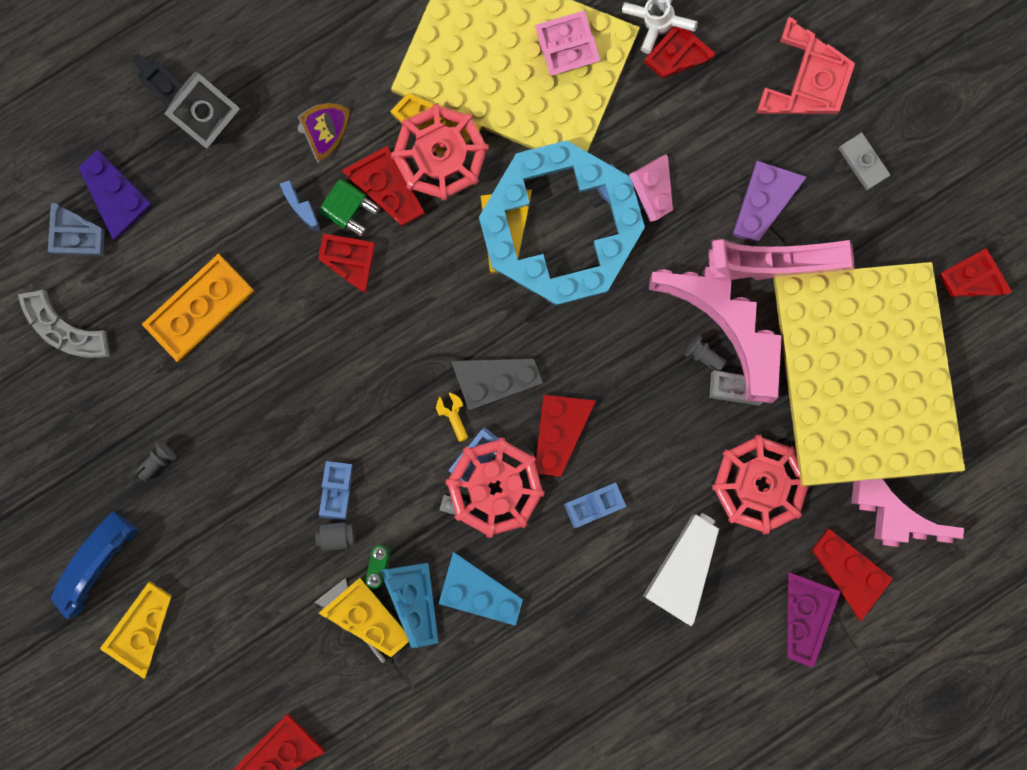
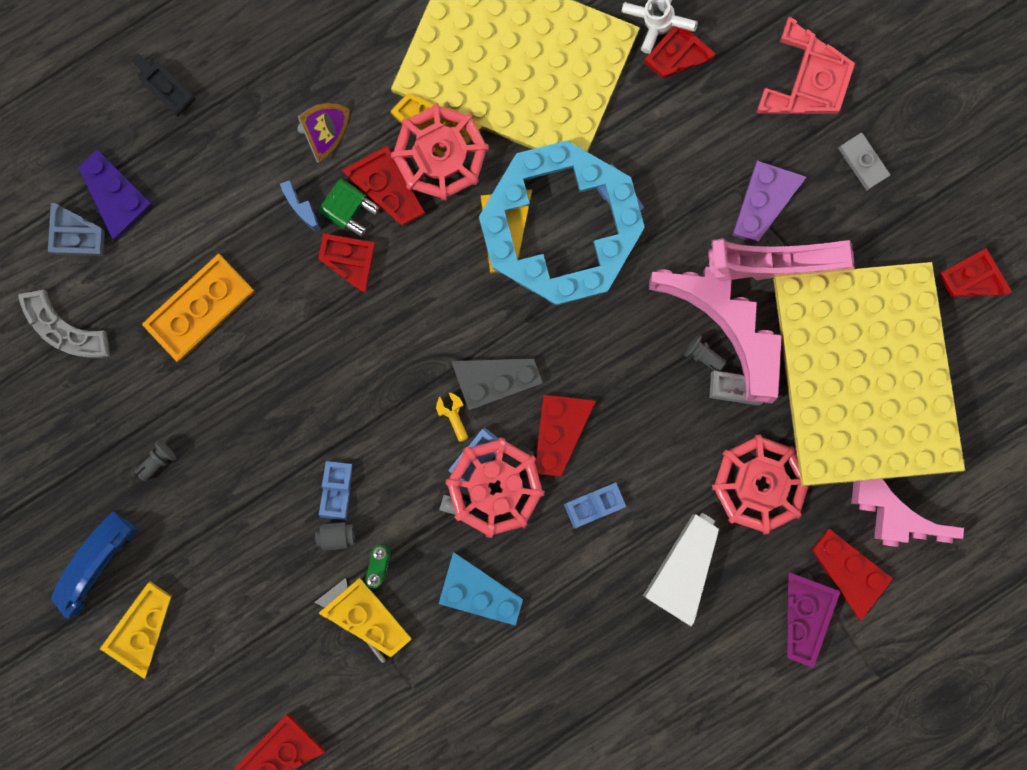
(201, 110): light grey slope -> none
(413, 601): dark azure wing -> none
(567, 43): bright pink slope -> none
(654, 187): bright pink wing -> none

